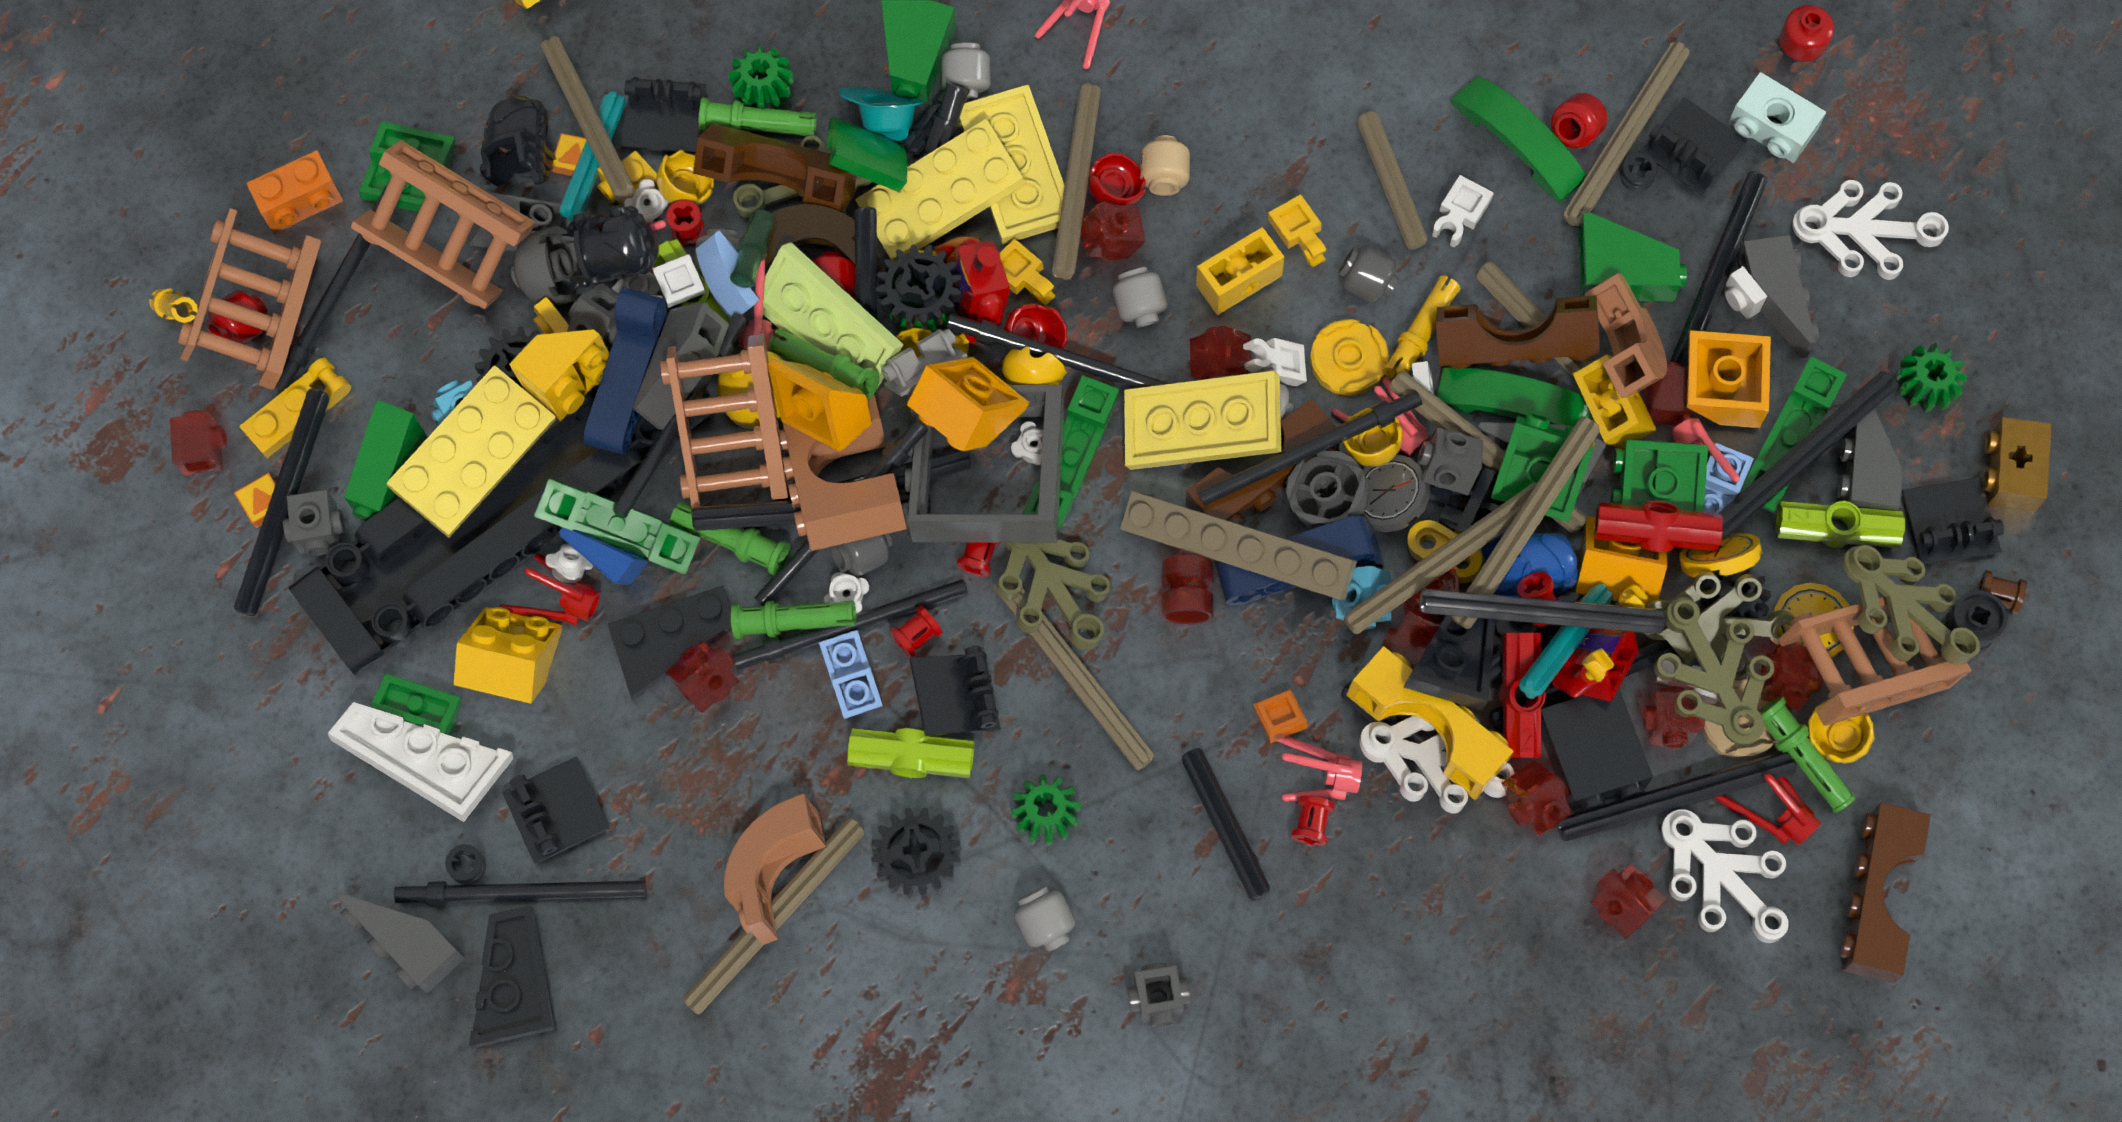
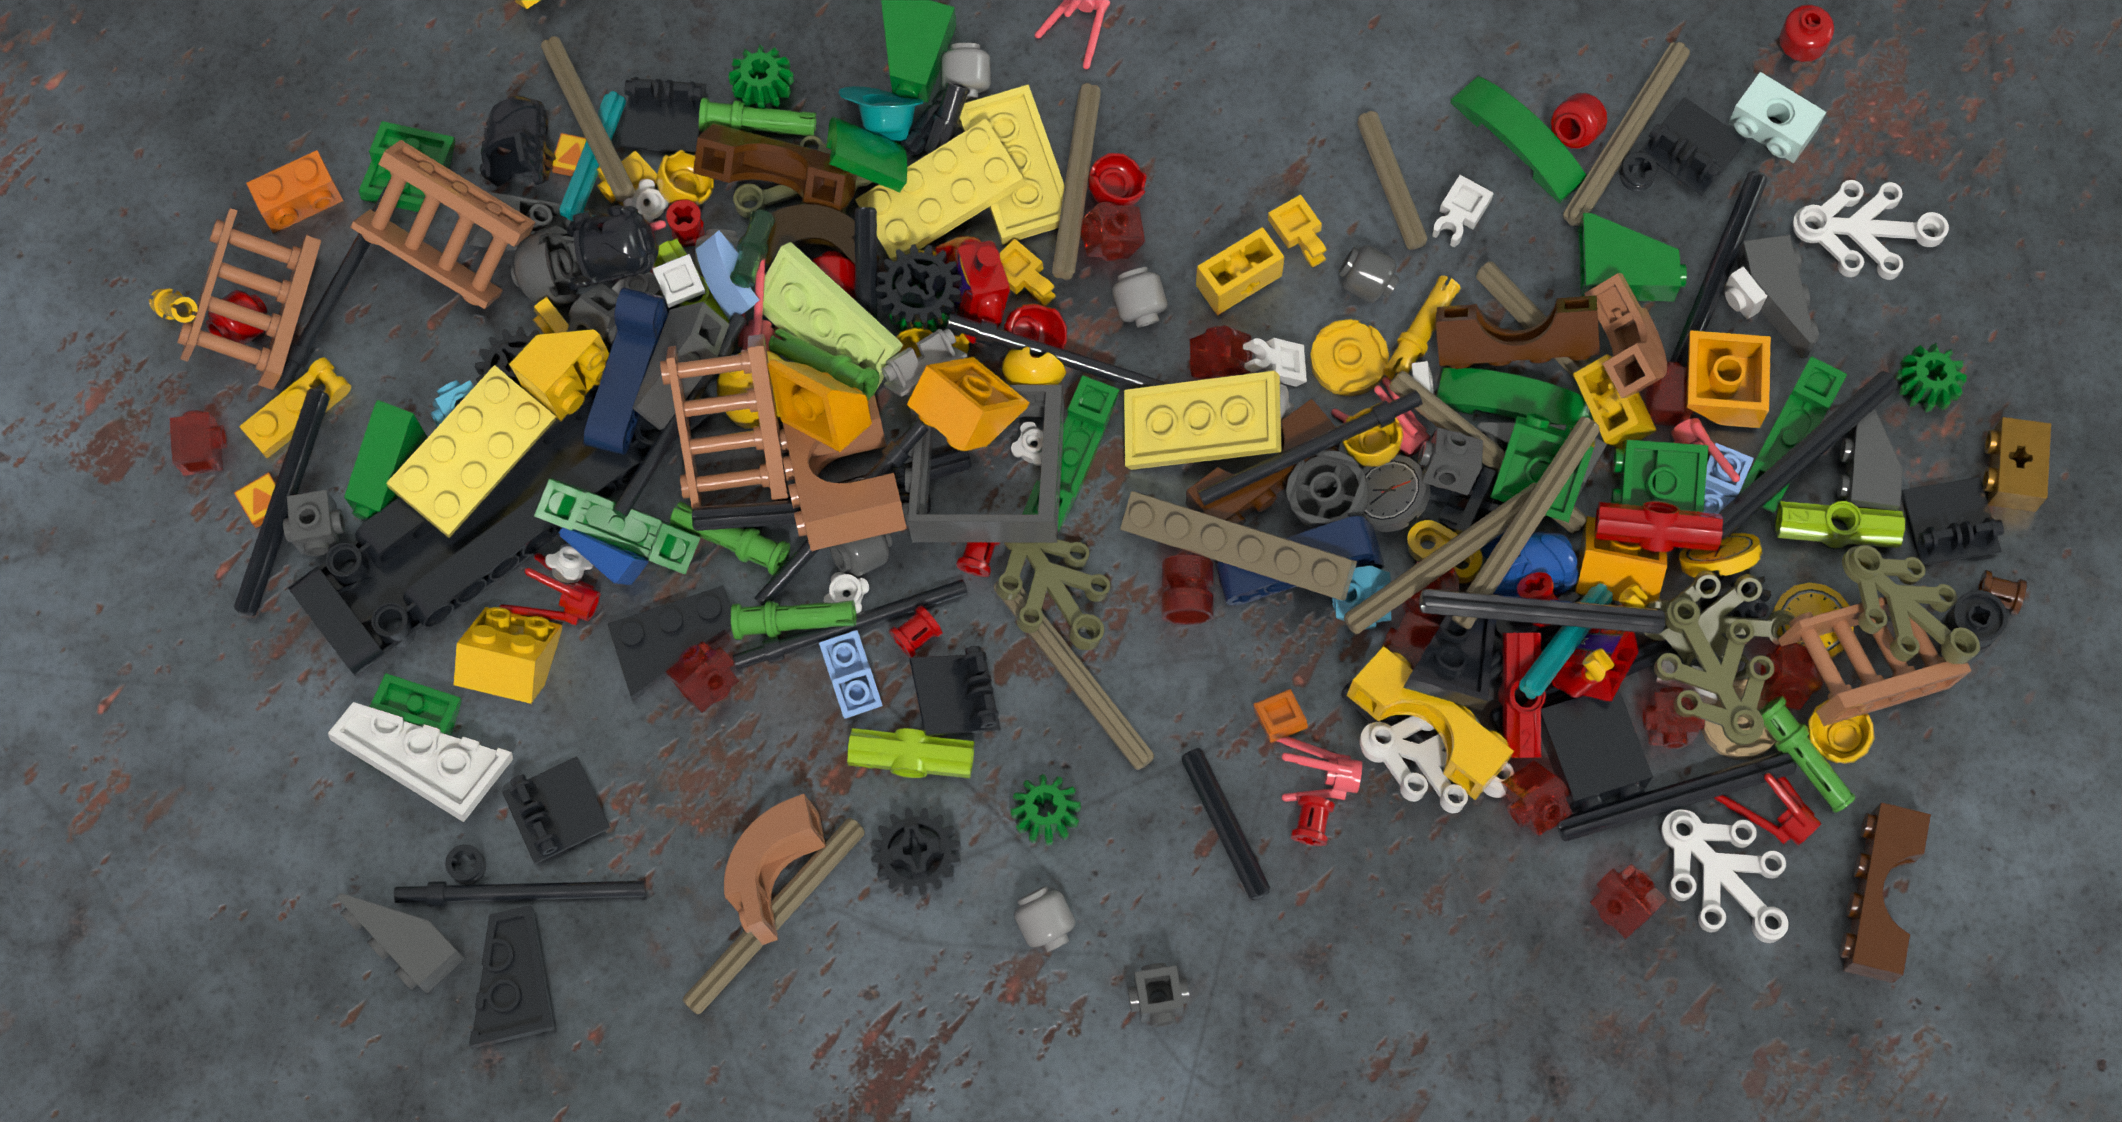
(1165, 165): tan head -> none

